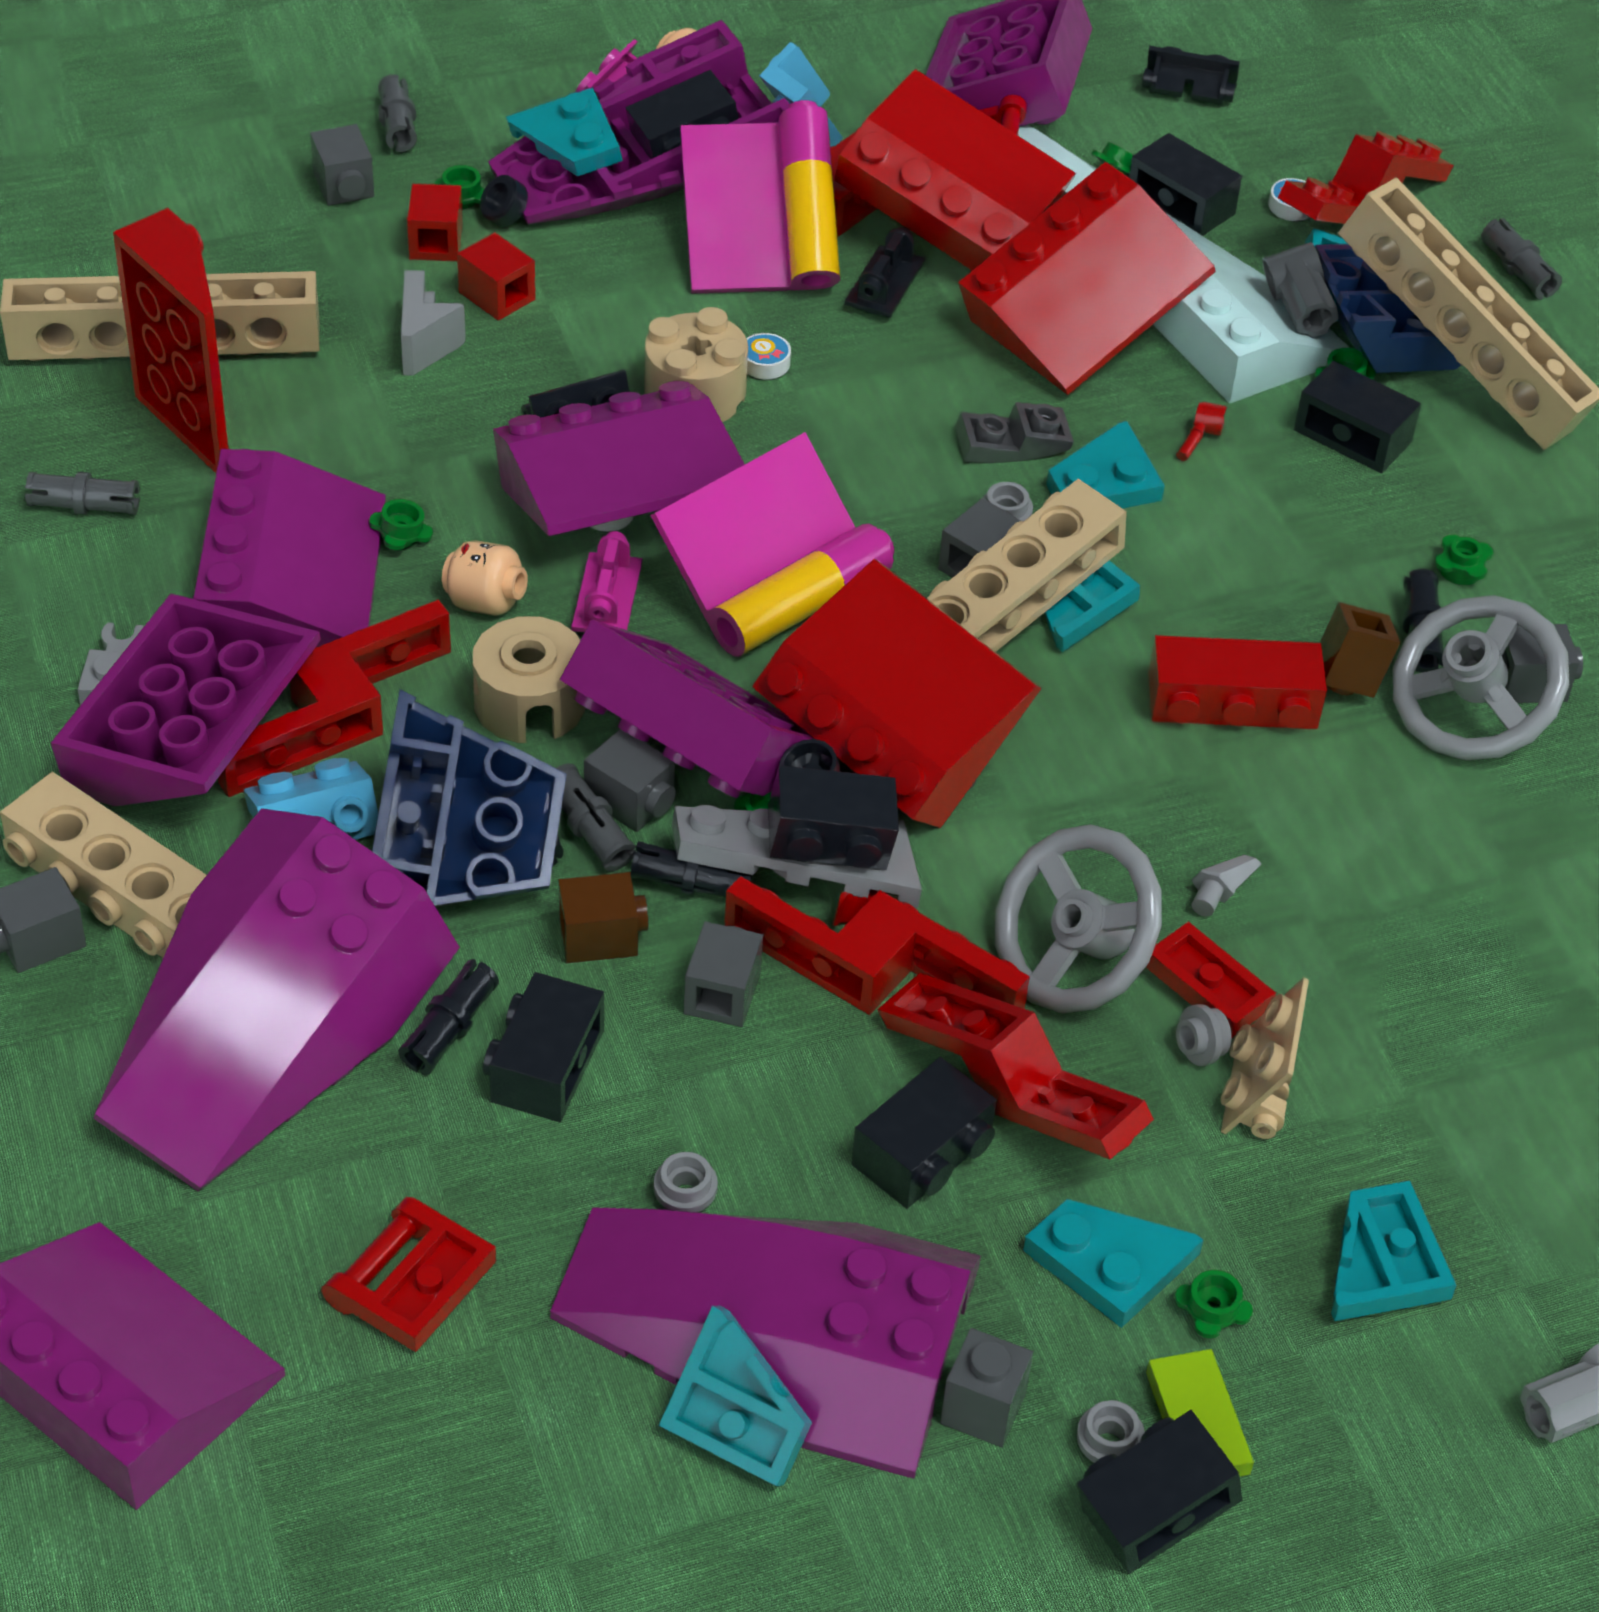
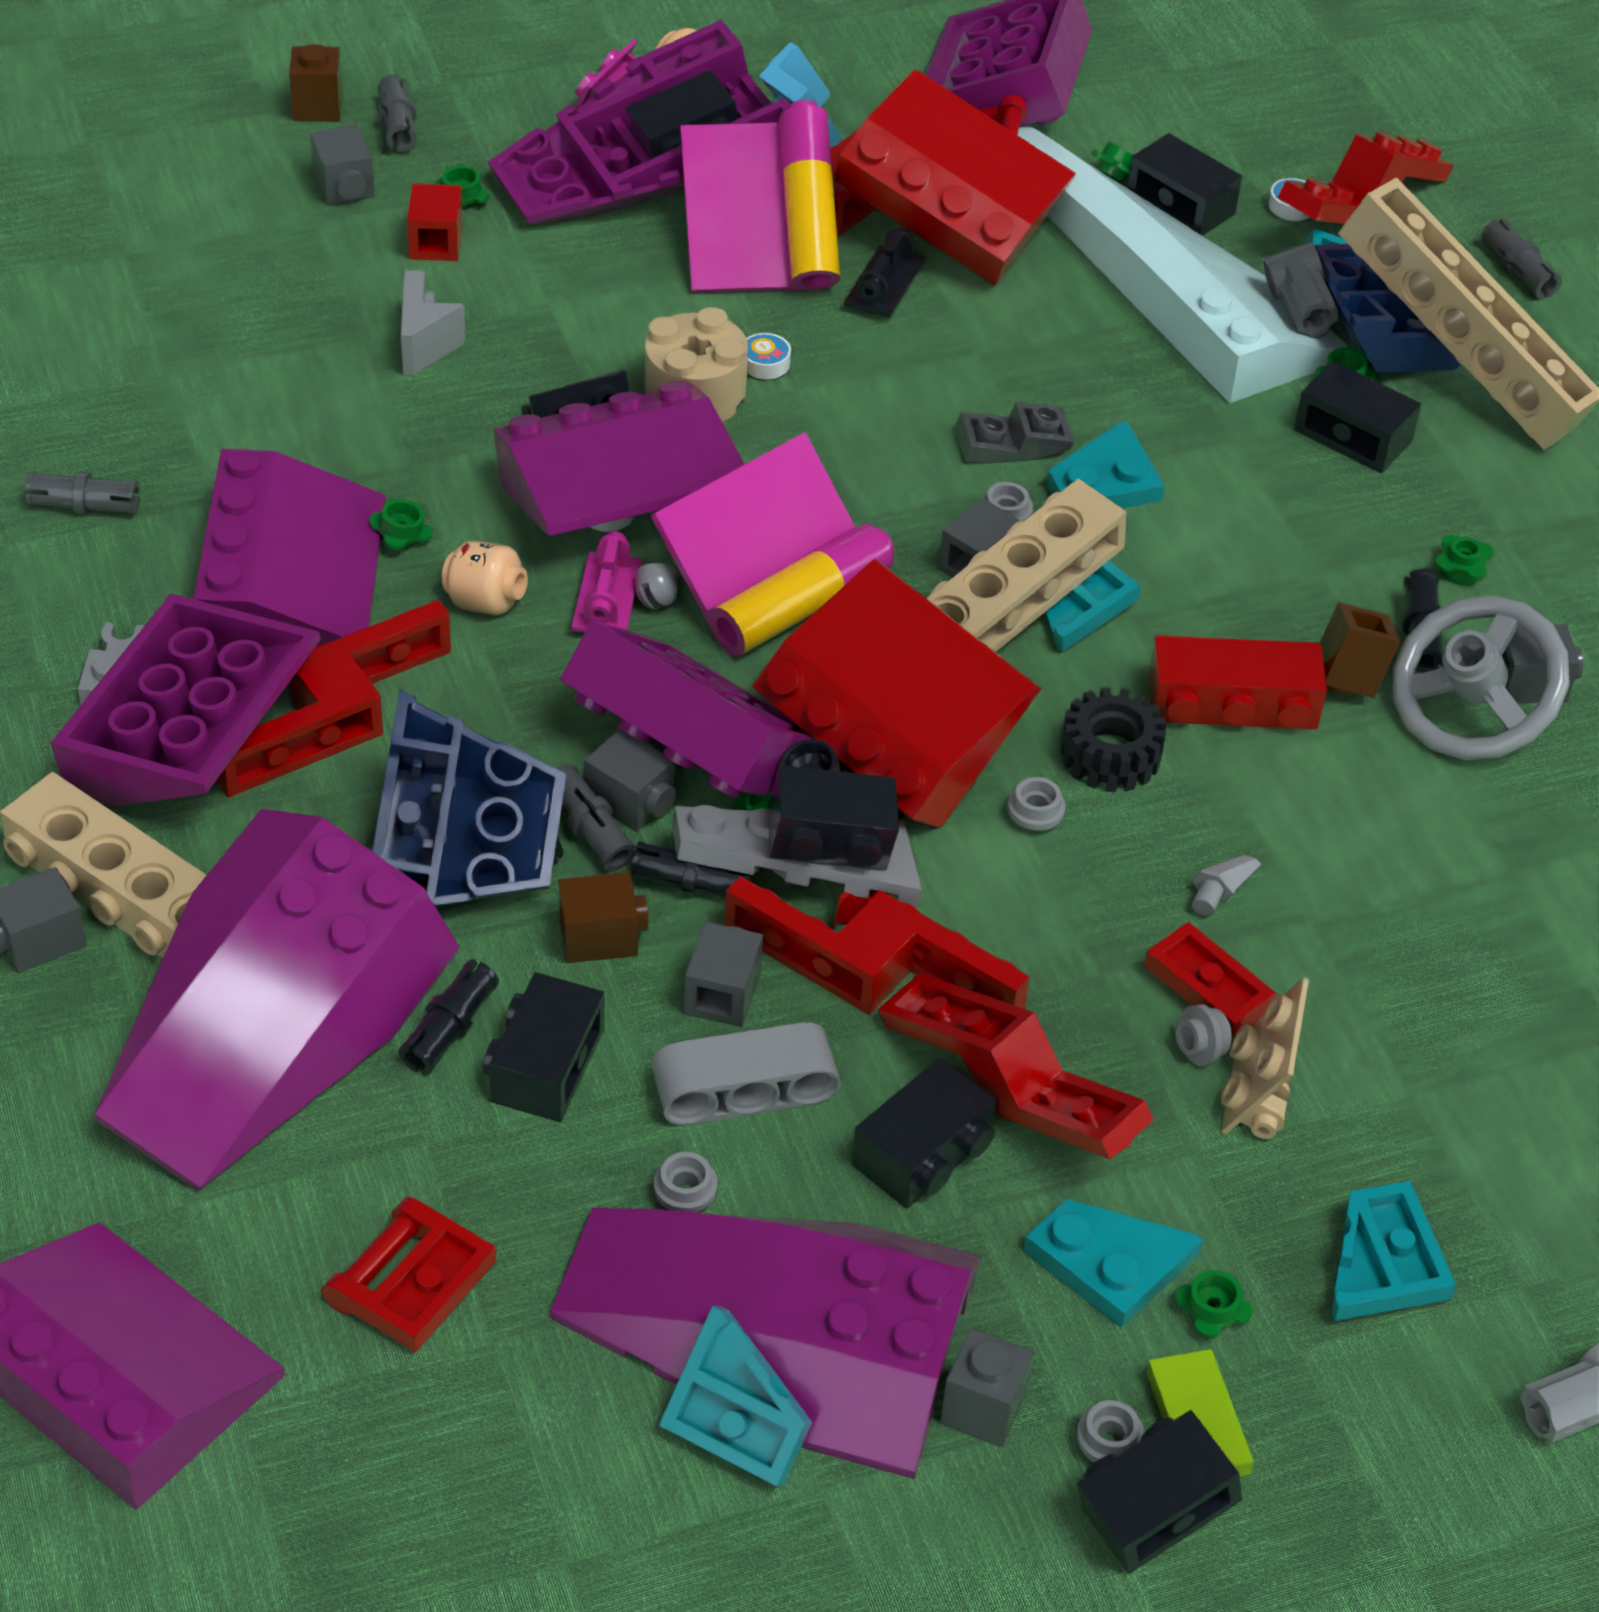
(88, 321): tan brick -> none
(172, 330): red slope -> none
(315, 83): none -> reddish brown brick
(335, 791): medium azure bracket -> none
(496, 276): red brick -> none
(503, 200): black tile -> none
(521, 668): tan piece -> none
(570, 131): teal wing -> none
(657, 585): none -> light grey hinge
(745, 1073): none -> light grey beam
(1037, 804): none -> light grey plate
(1082, 919): light grey piece -> none
(1084, 278): slope -> none
(1109, 761): none -> black tyre
(1208, 420): red hand -> none
(1212, 76): black hinge -> none

